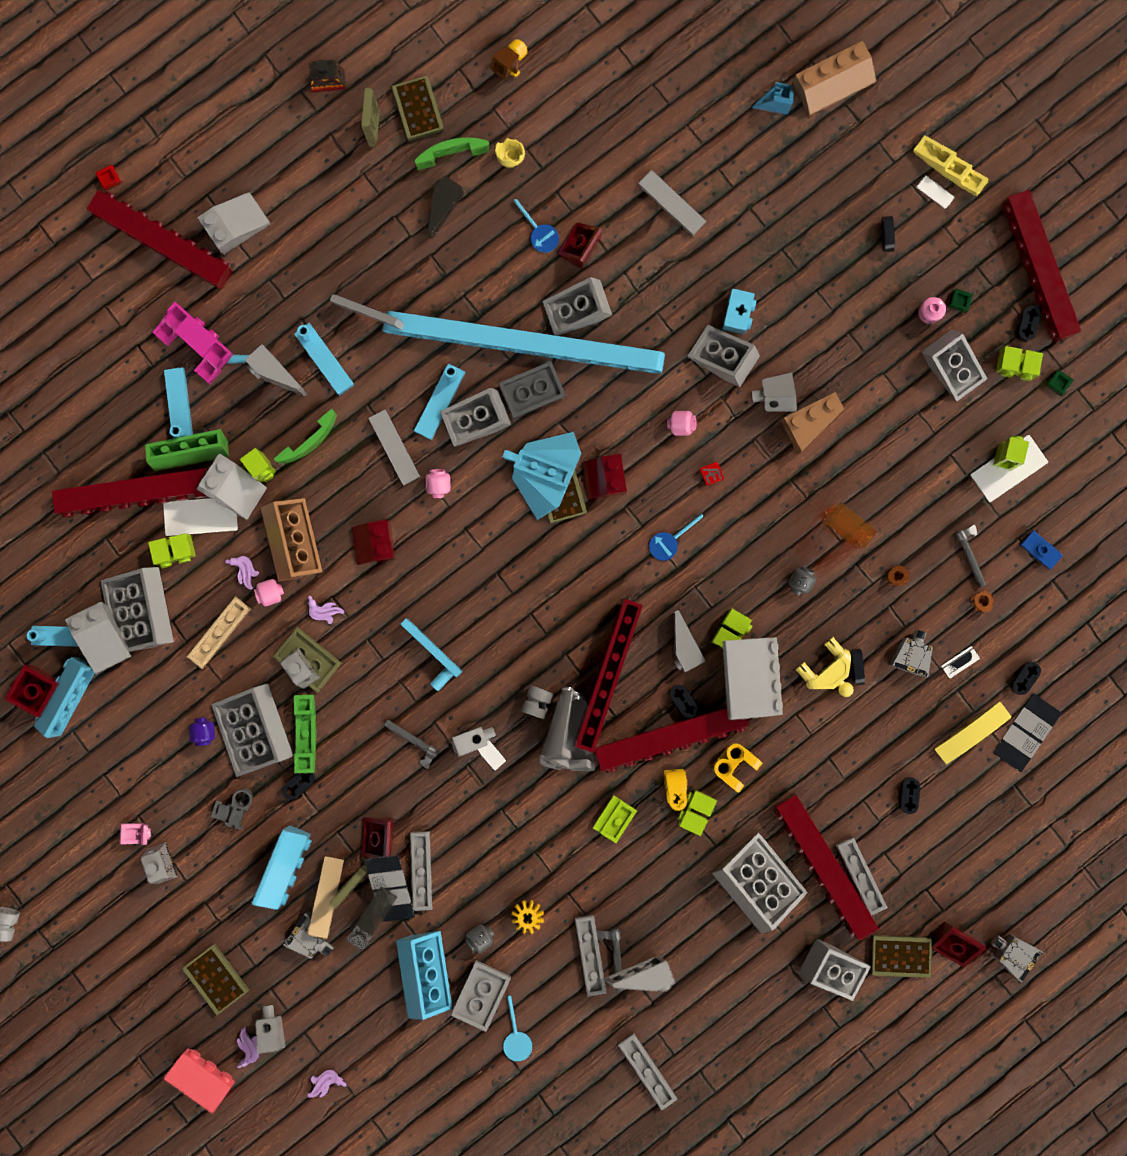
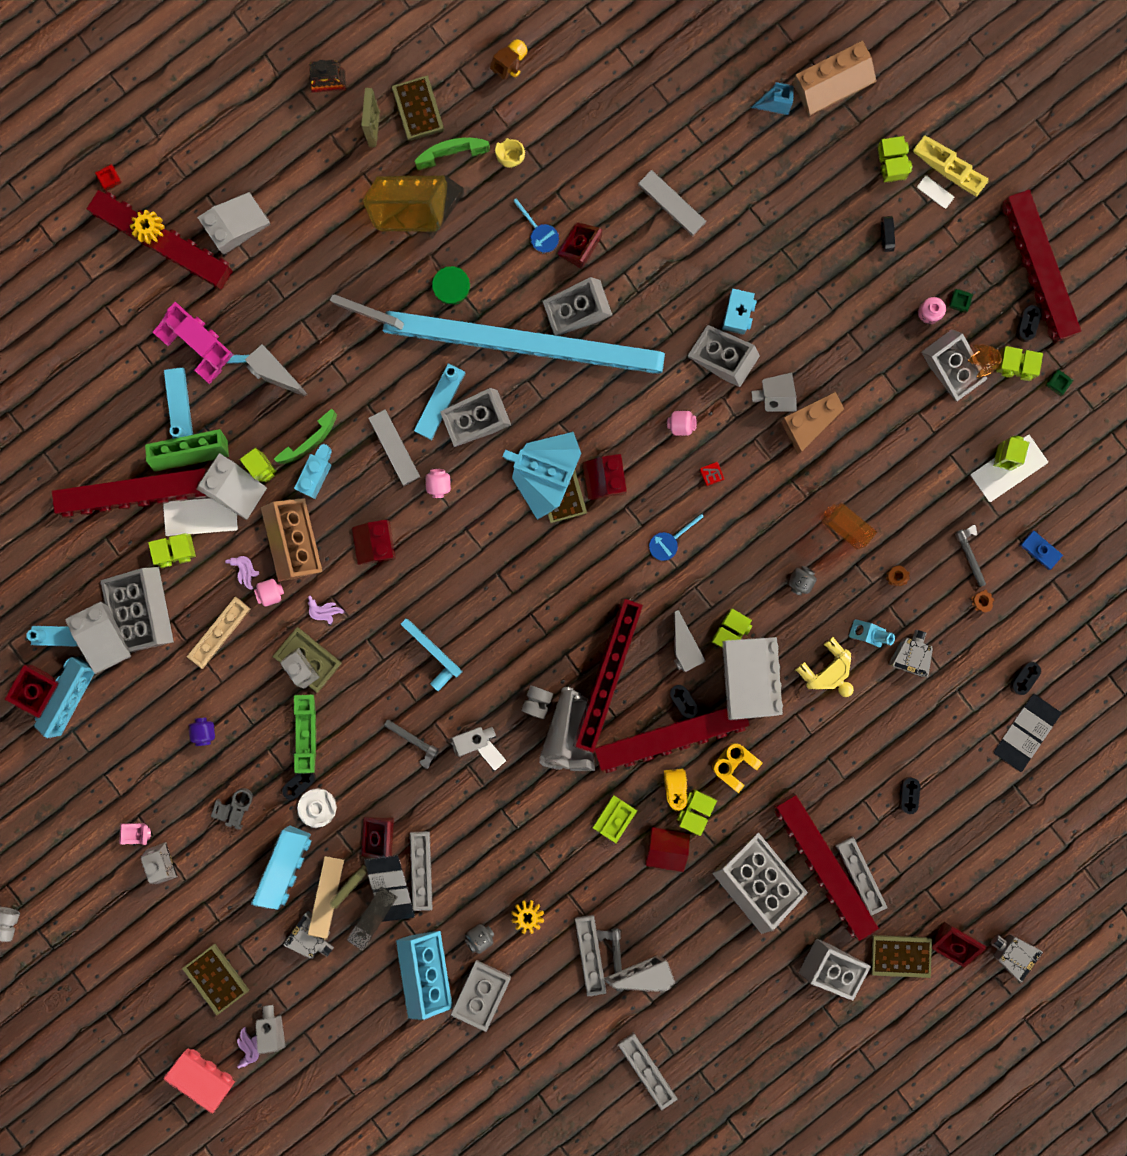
(140, 226): none -> yellow gear
(252, 730): light grey slope -> none
(314, 472): none -> medium azure hinge
(317, 807): none -> white tile
(323, 358): medium azure piece -> none
(323, 1082): lavender piece -> none
(406, 203): none -> clear yellow windscreen
(451, 285): none -> green tile
(517, 1044): medium azure piece -> none
(532, 390): dark grey plate -> none
(668, 849): none -> dark red slope
(857, 667): black beam -> none
(871, 634): none -> medium azure bracket
(893, 153): none -> lime piece
(960, 662): sticker -> none
(973, 732): light yellow slope -> none
(987, 358): none -> clear orange piece

